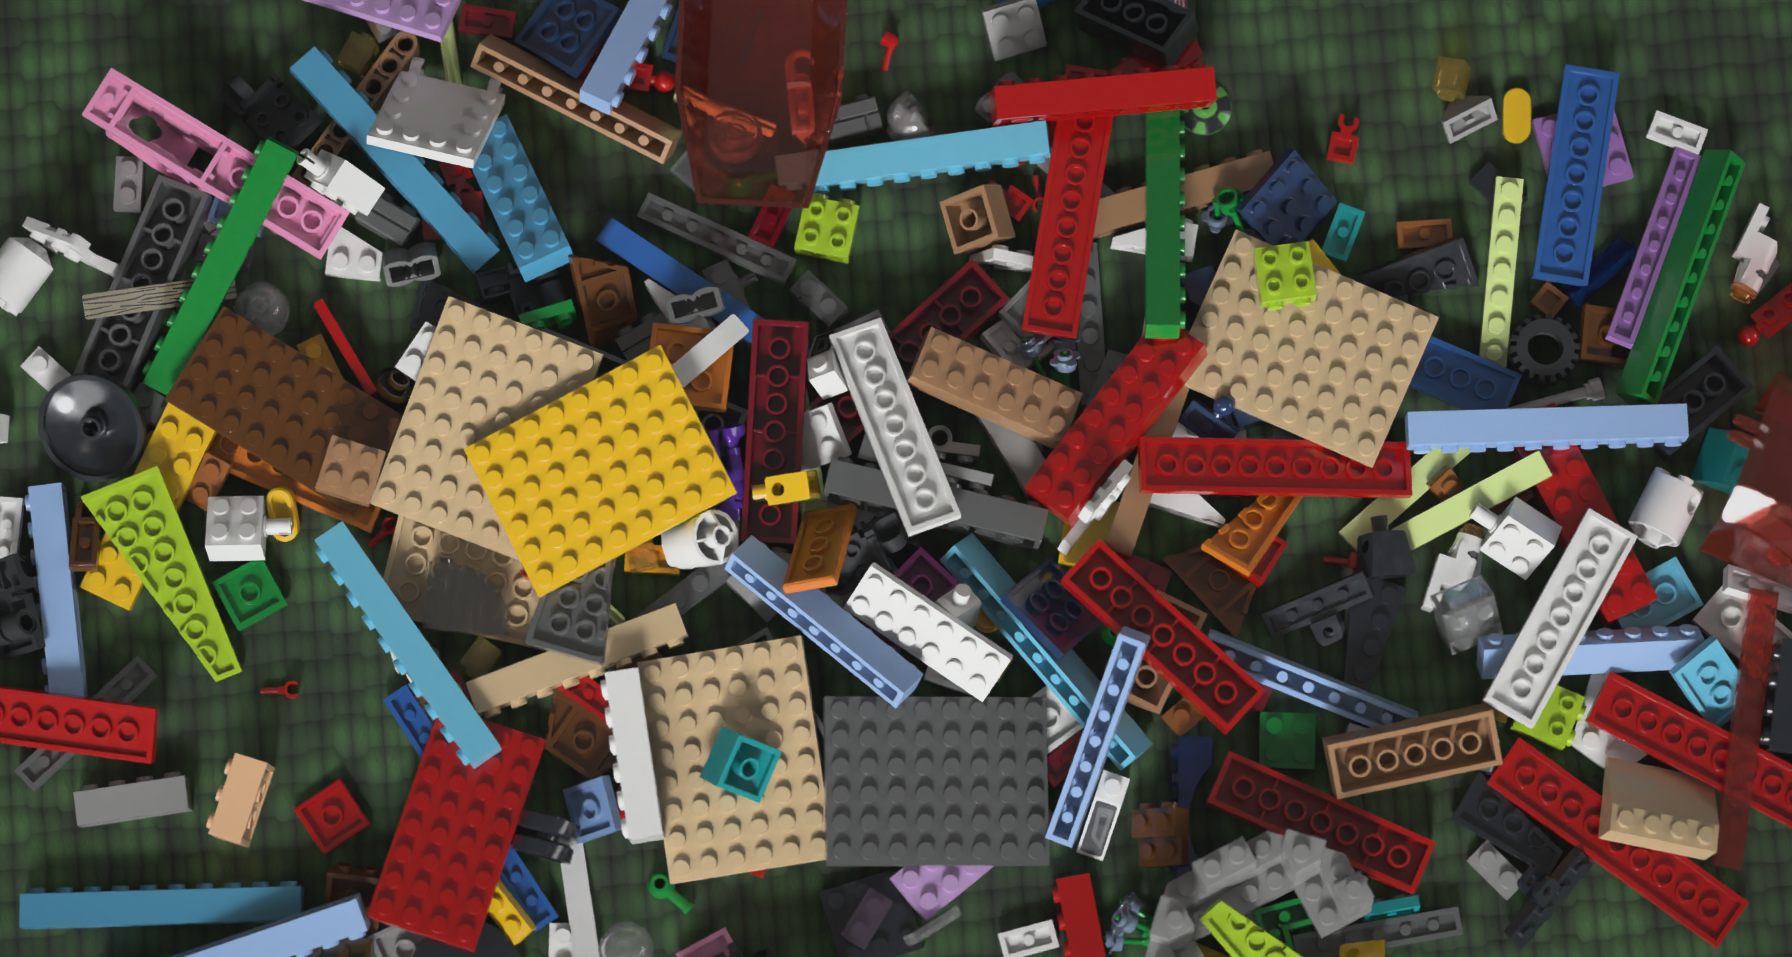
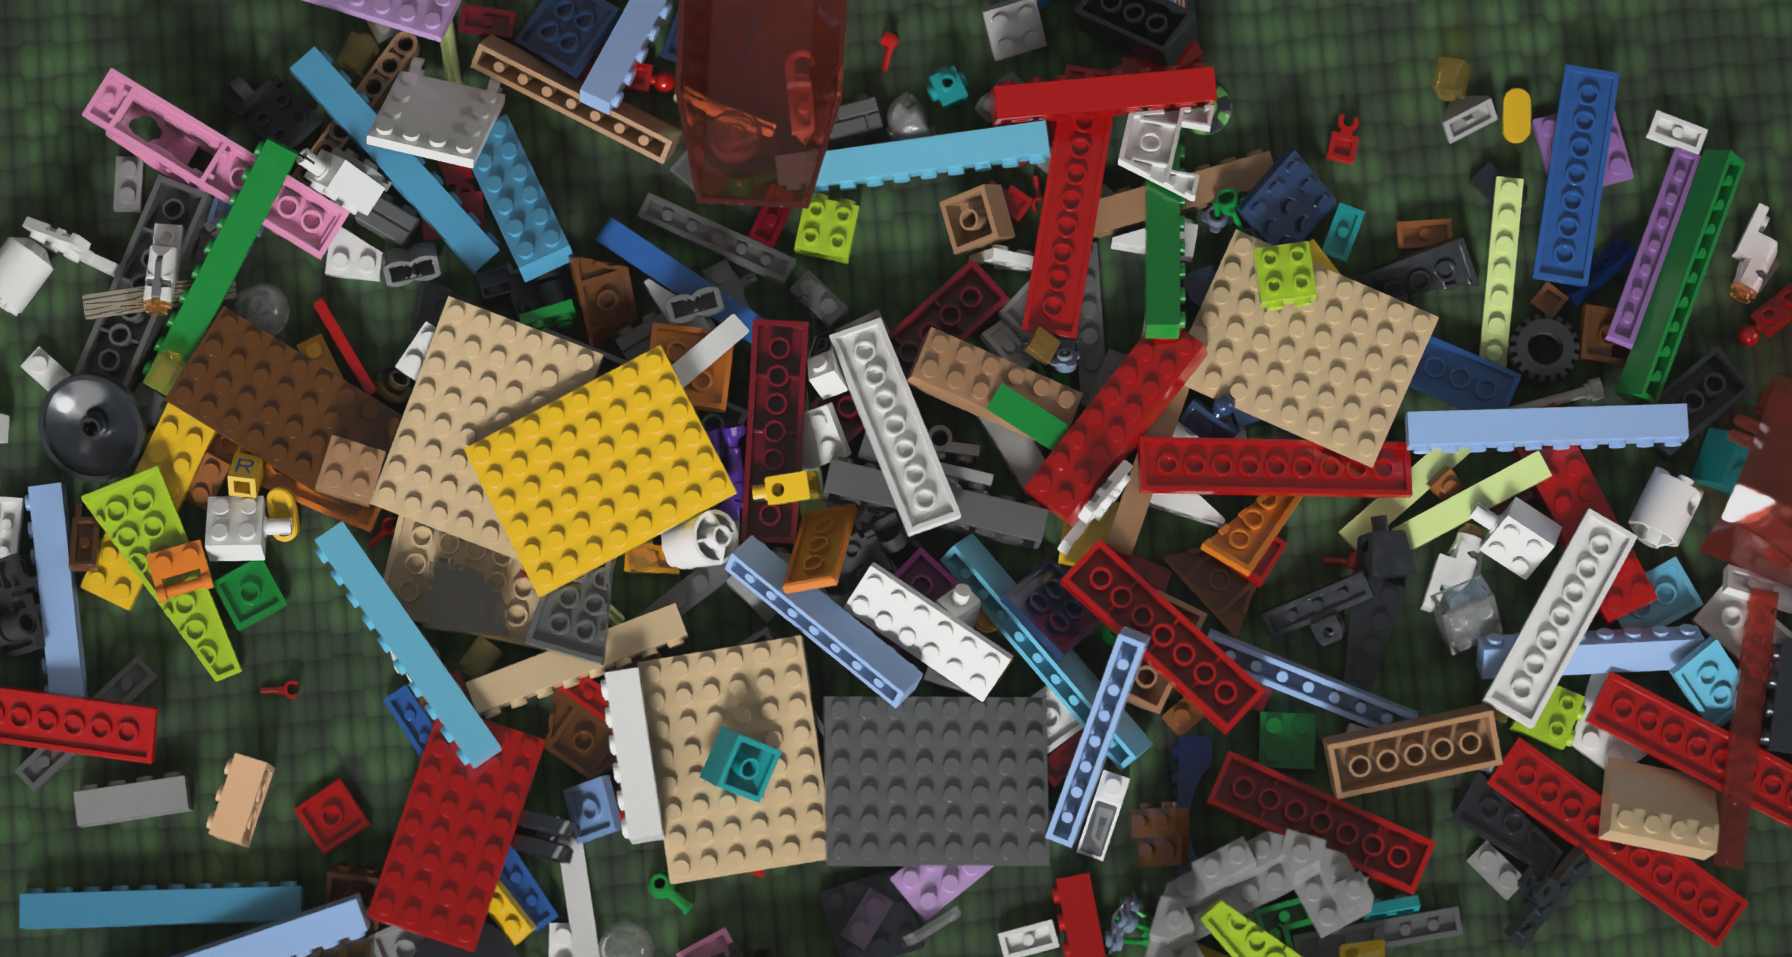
(163, 268): none -> white plate
(165, 371): none -> clear yellow brick
(179, 561): none -> orange plate
(245, 475): none -> yellow brick
(366, 166): none -> light grey plate
(947, 96): none -> teal brick
(1027, 417): none -> green sticker
(1042, 345): none -> pearl gold tile
(1152, 142): none -> white wing

